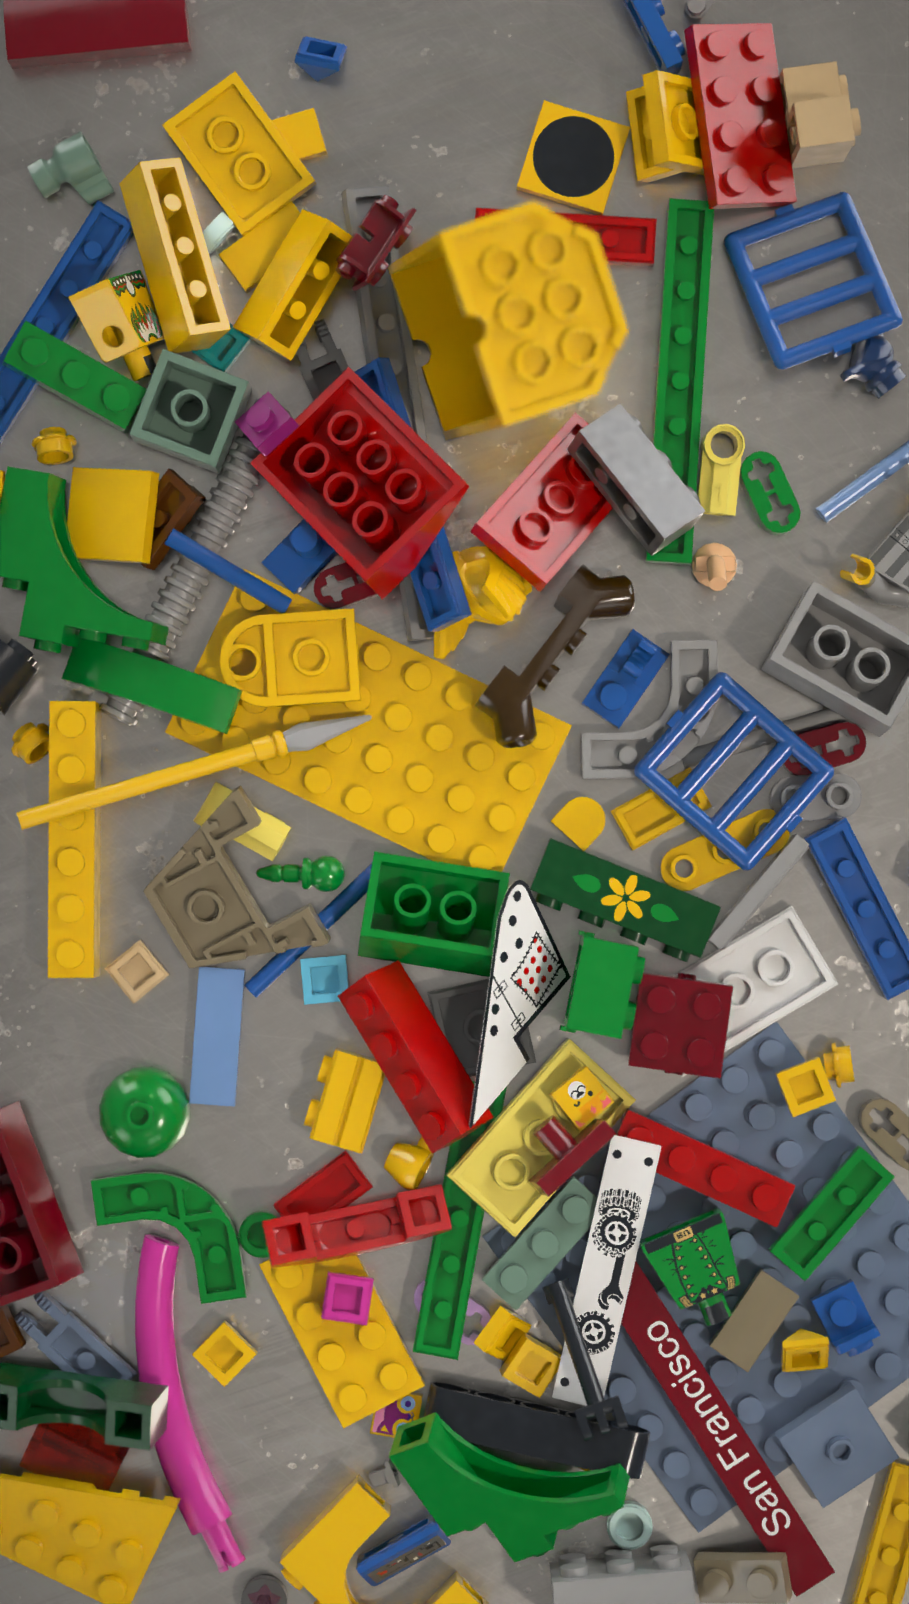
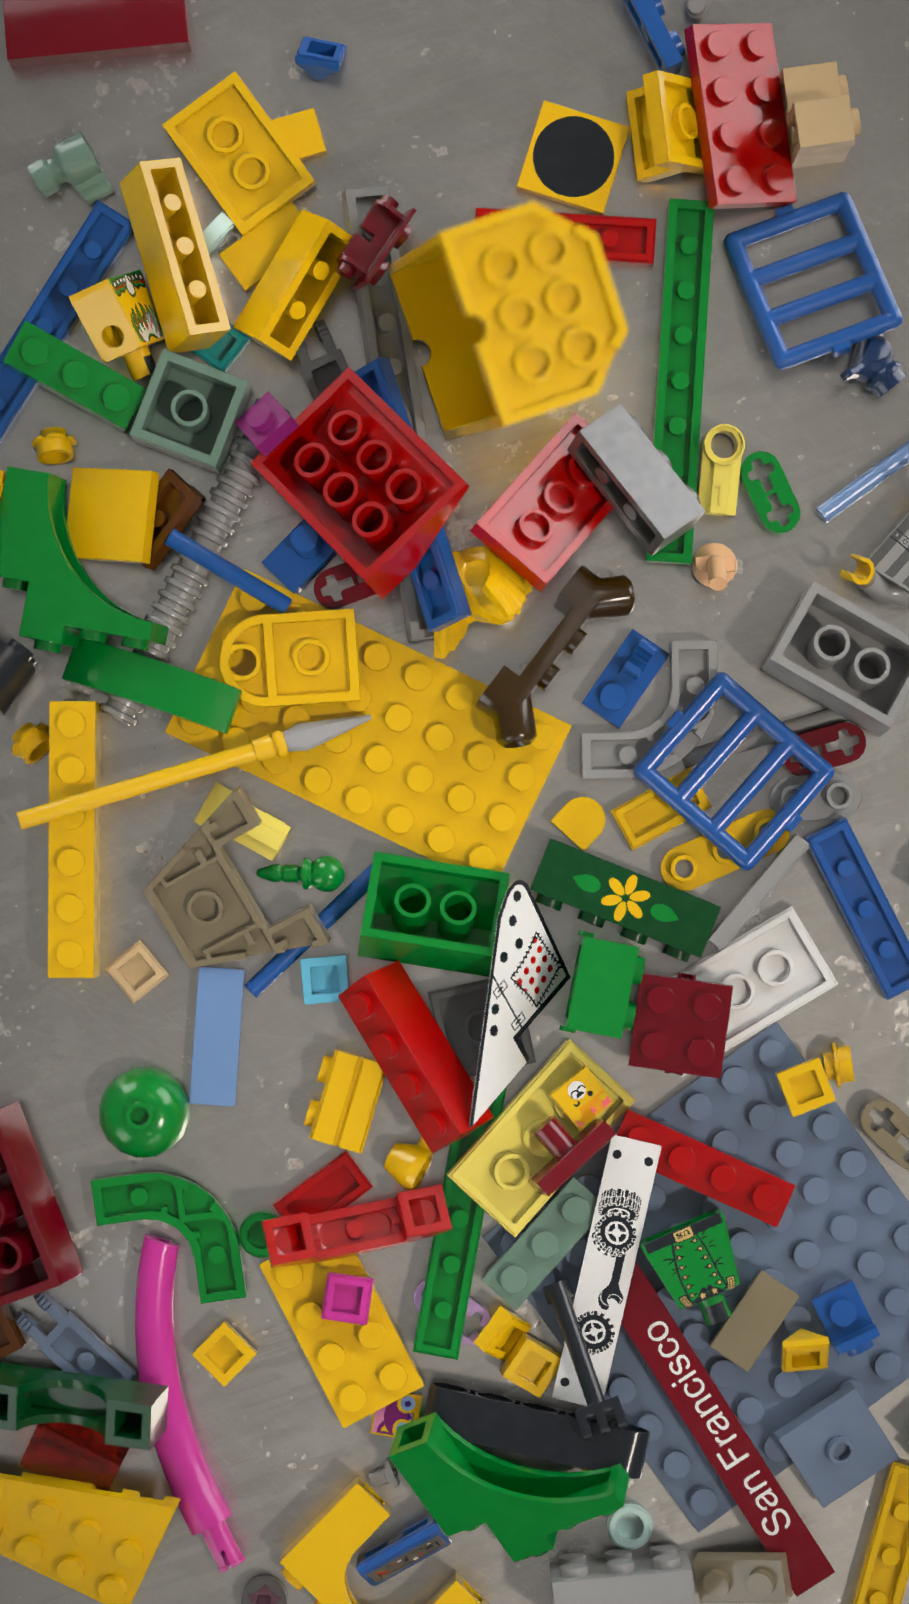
(831, 1213): green plate -> none

